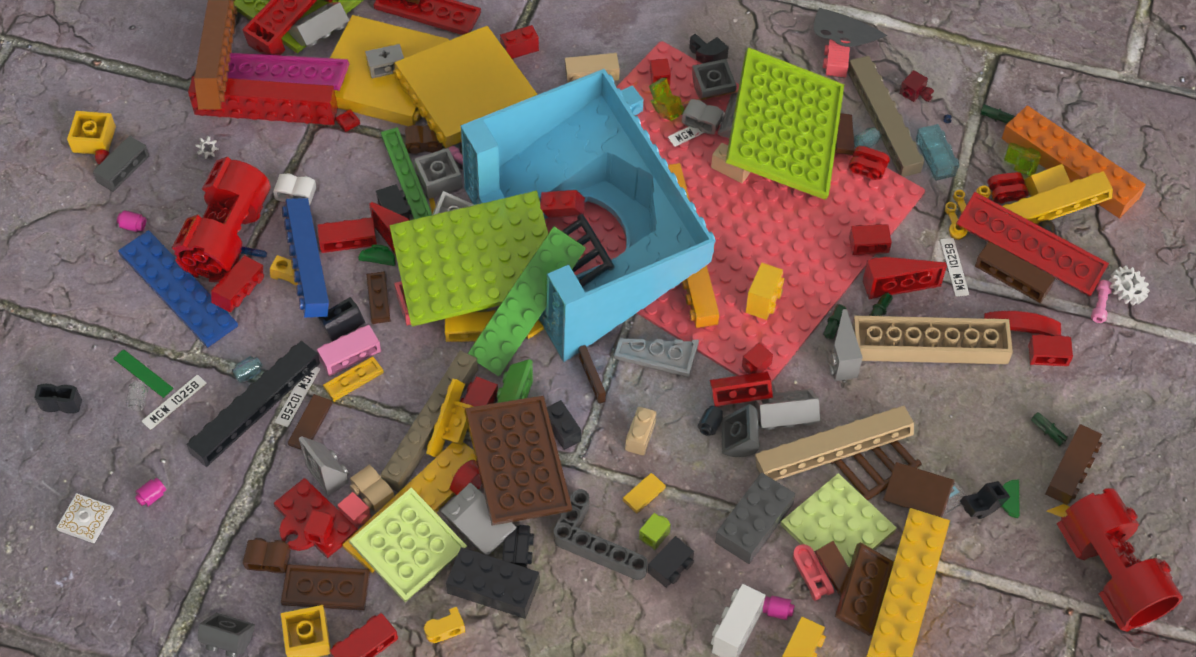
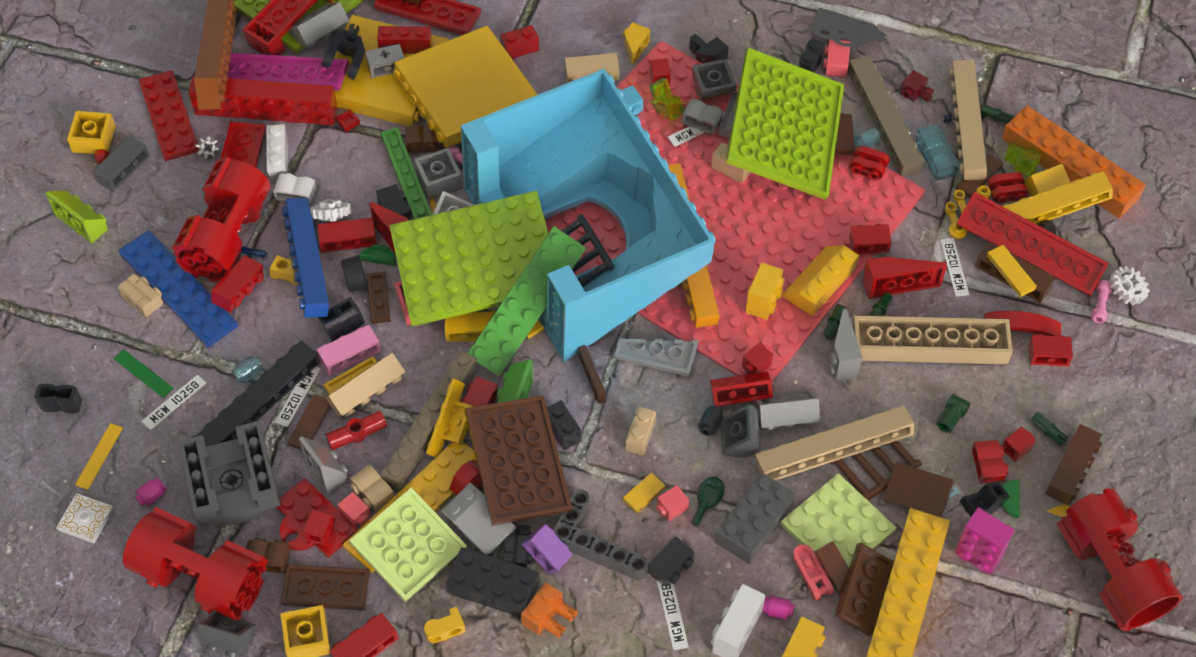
(77, 215): none -> lime slope
(99, 456): none -> yellow sticker
(131, 221): dark pink brick -> none
(140, 294): none -> tan brick
(163, 548): none -> red cylinder
(168, 115): none -> red plate
(217, 466): none -> dark grey piece
(244, 142): none -> red plate
(277, 151): none -> white brick
(330, 210): none -> white gear
(345, 434): none -> red piece
(348, 44): none -> black piece
(354, 273): none -> black tyre
(364, 385): none -> tan brick
(411, 38): none -> red brick
(543, 607): none -> orange brick
(547, 549): none -> medium lavender brick
(562, 203): red brick -> none
(635, 40): none -> yellow slope
(654, 531): lime brick -> none
(672, 503): none -> coral brick
(673, 616): none -> white sticker
(708, 496): none -> dark green piece
(812, 56): none -> black brick
(822, 278): none -> yellow slope
(954, 410): none -> dark green piece
(969, 120): none -> tan brick
(970, 186): none -> reddish brown tile
(984, 541): none -> dark pink brick
(989, 461): none -> red brick
(1011, 270): none -> yellow tile
(1018, 444): none -> red brick

